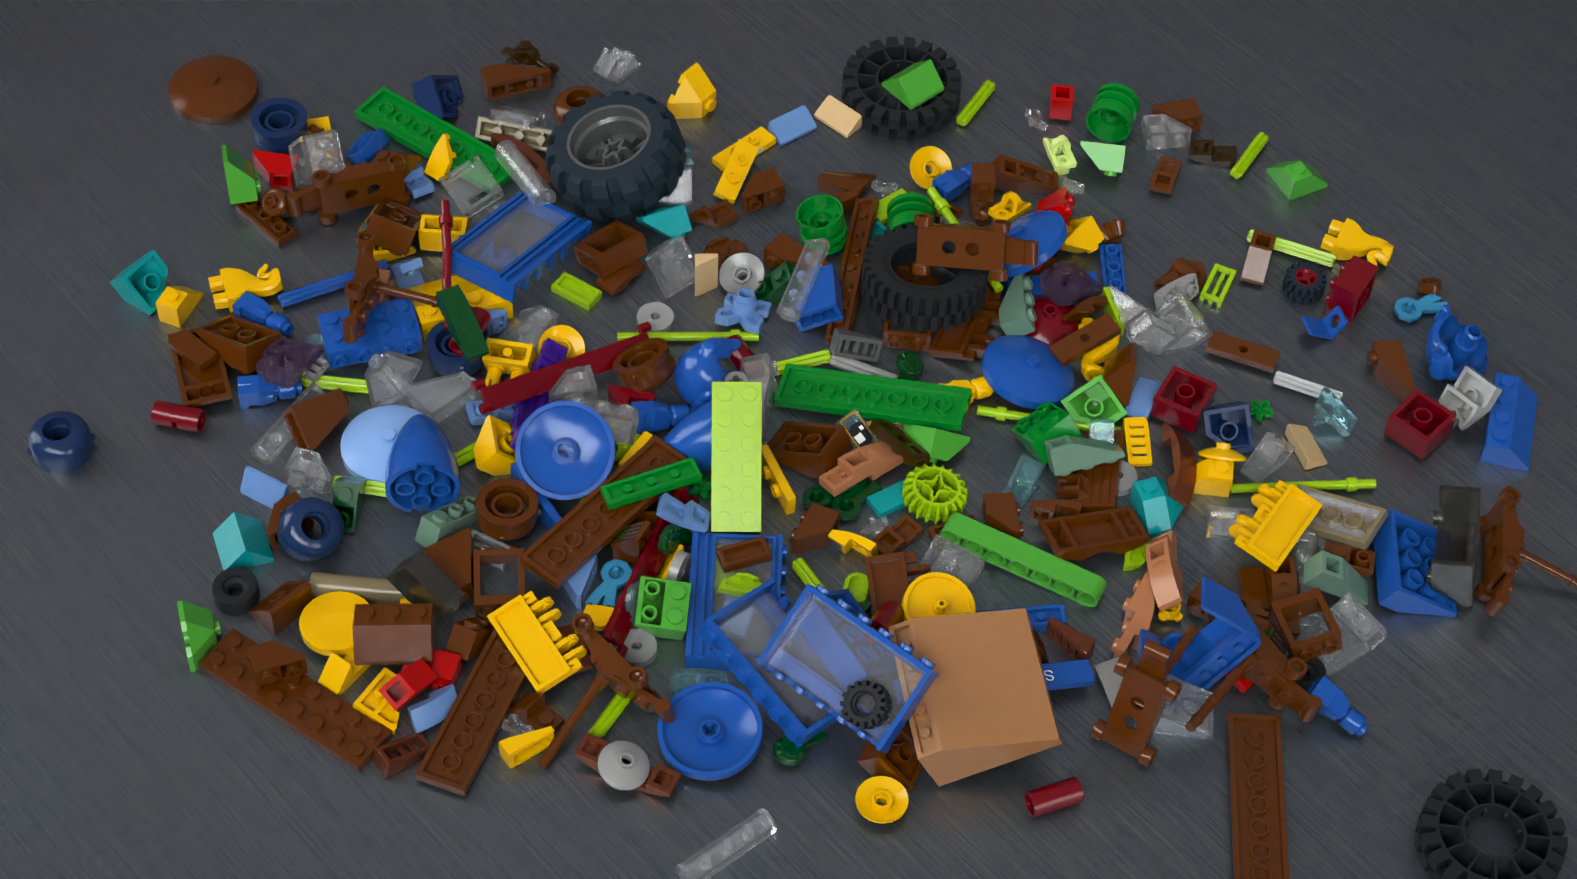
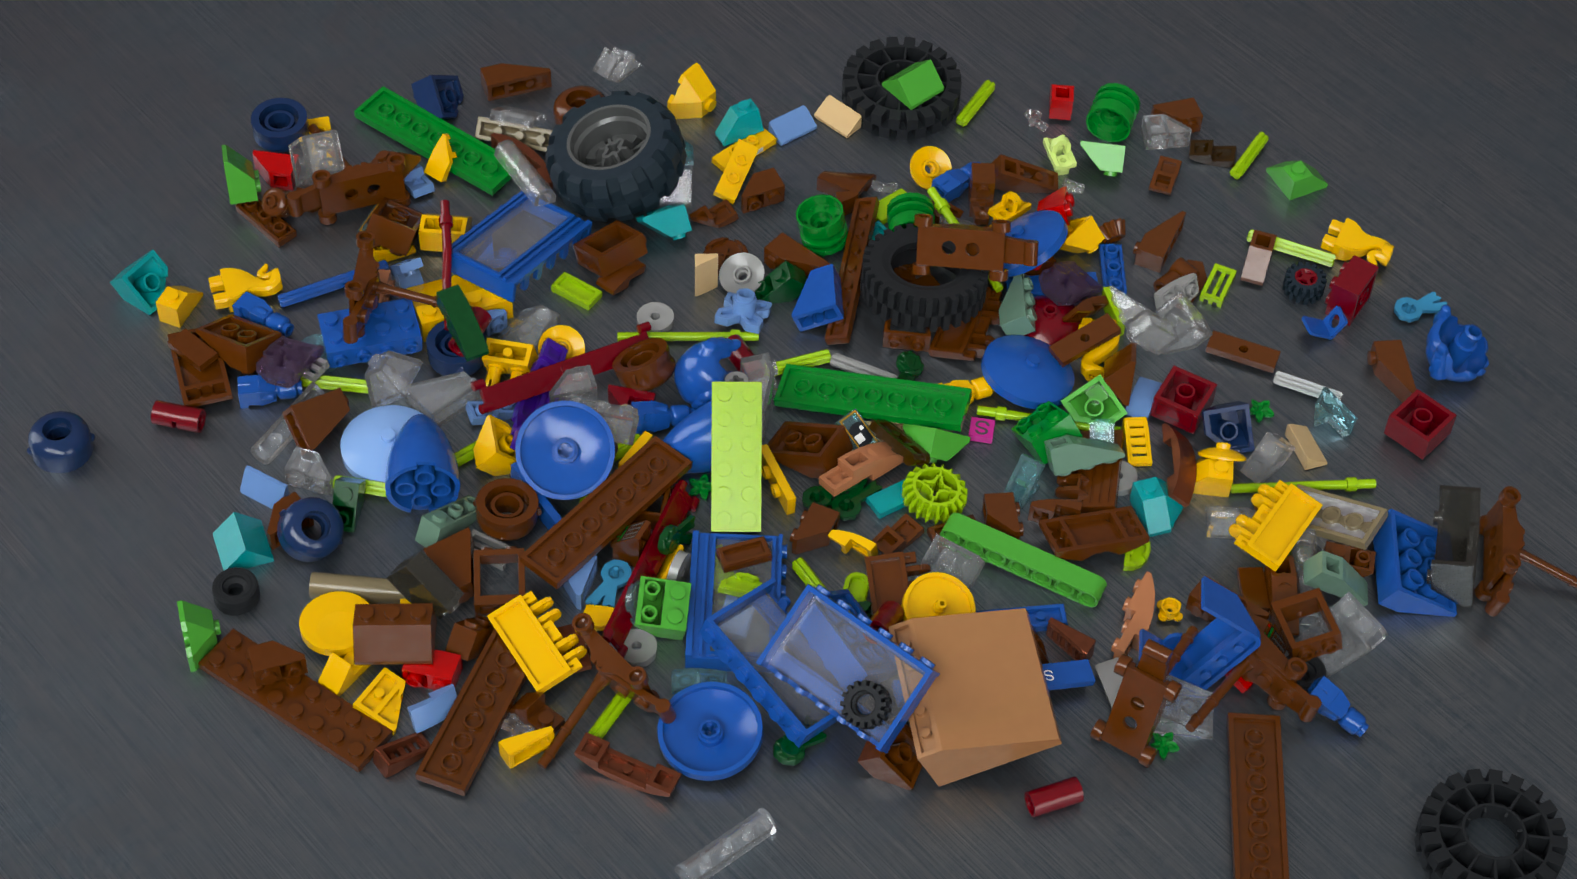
(213, 89): reddish brown dish -> none
(282, 605): reddish brown slope -> none
(367, 147): blue piece -> none
(408, 684): red slope -> none
(469, 181): clear container -> none
(527, 54): dark brown piece -> none
(621, 775): light grey dish -> none
(651, 483): green tile -> none
(672, 265): clear slope -> none
(688, 516): medium blue slope -> none
(739, 122): none -> teal slope
(803, 279): clear brick -> none
(848, 336): dark grey slope -> none
(875, 525): clear piece -> none
(881, 790): yellow dish -> none
(981, 430): none -> dark pink tile
(1158, 243): none -> reddish brown slope
(1163, 570): nougat slope -> none
(1164, 744): none -> green plant
(1429, 285): reddish brown tile -> none
(1469, 397): light grey plate -> none
(1510, 425): blue slope -> none

